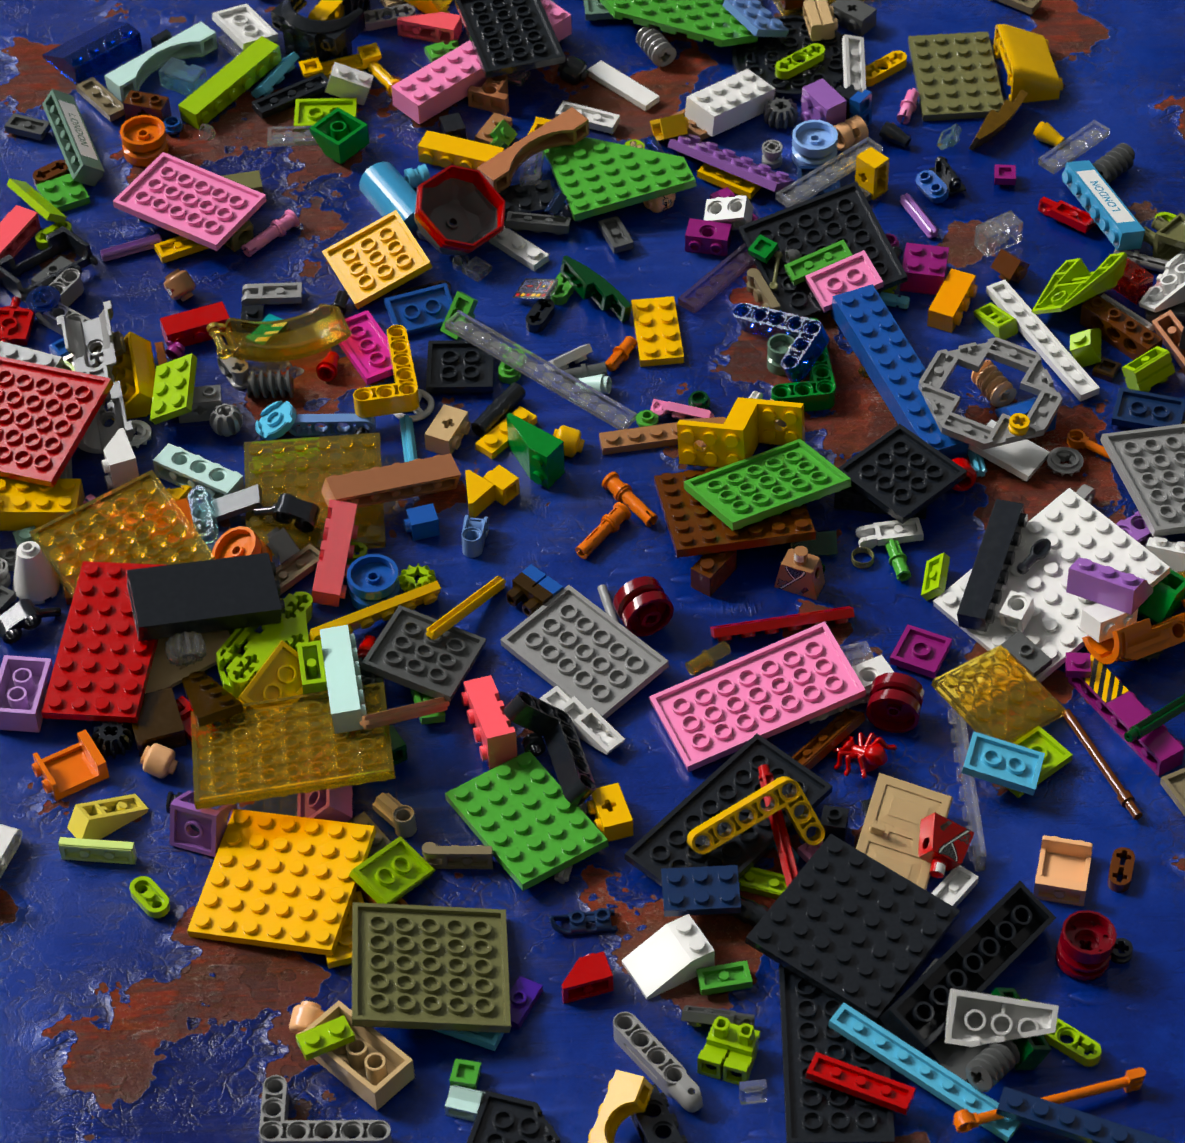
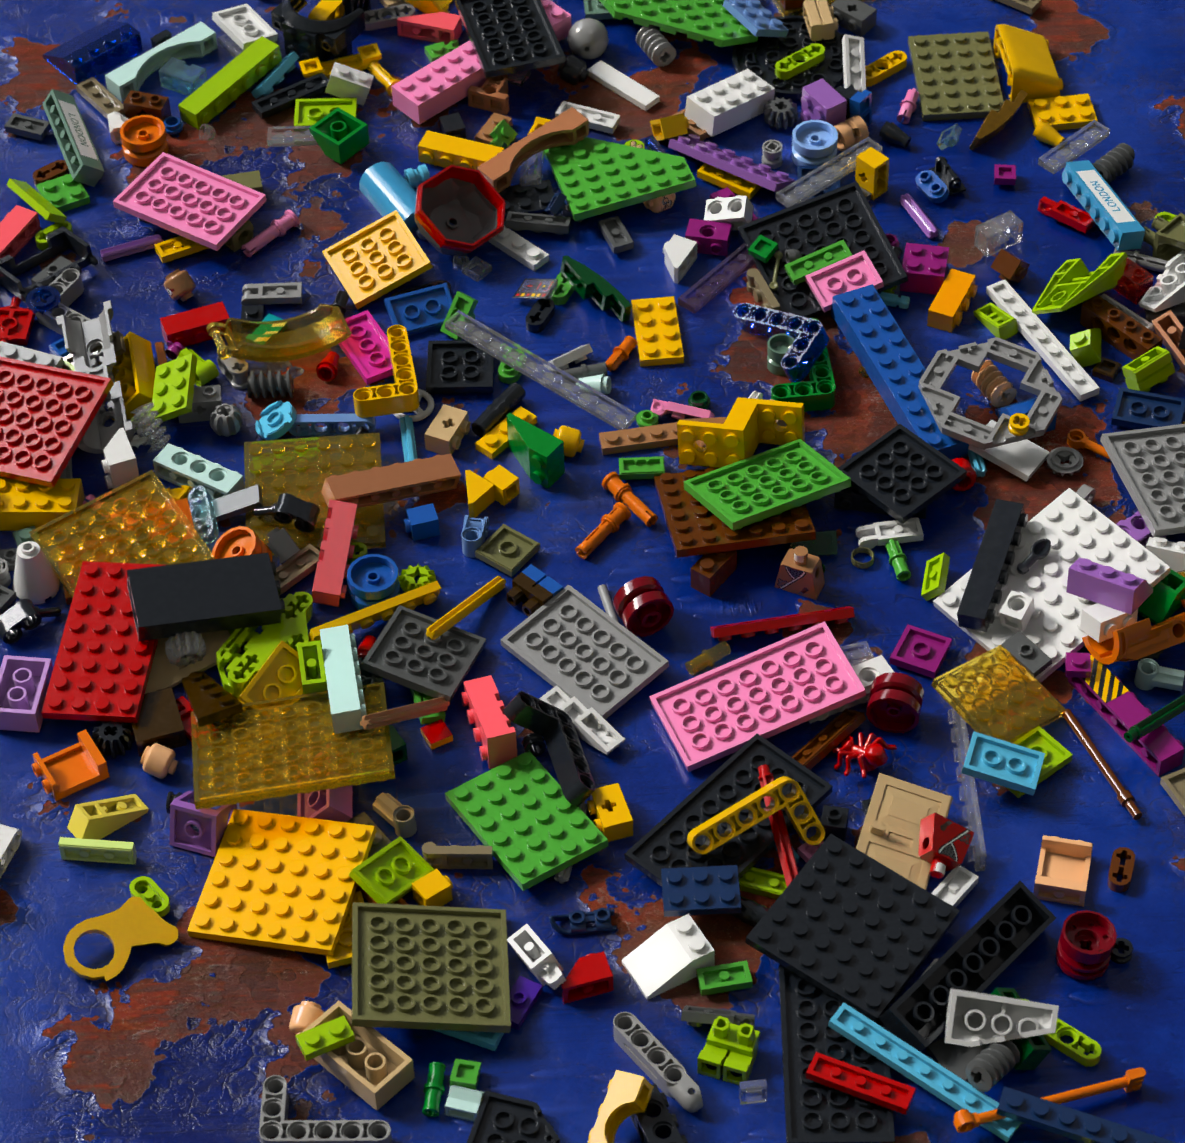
(115, 122): none -> white rock
(126, 927): none -> yellow animal
(150, 427): none -> clear piece
(205, 370): none -> lime piece
(432, 889): none -> yellow brick
(434, 1089): none -> green pin
(436, 734): none -> red tile
(507, 550): none -> olive plate
(537, 957): none -> white hinge
(588, 38): none -> light grey piece
(641, 467): none -> bright green plate
(679, 256): none -> white slope
(1062, 111): none -> yellow plate
(1152, 675): none -> light aqua piece

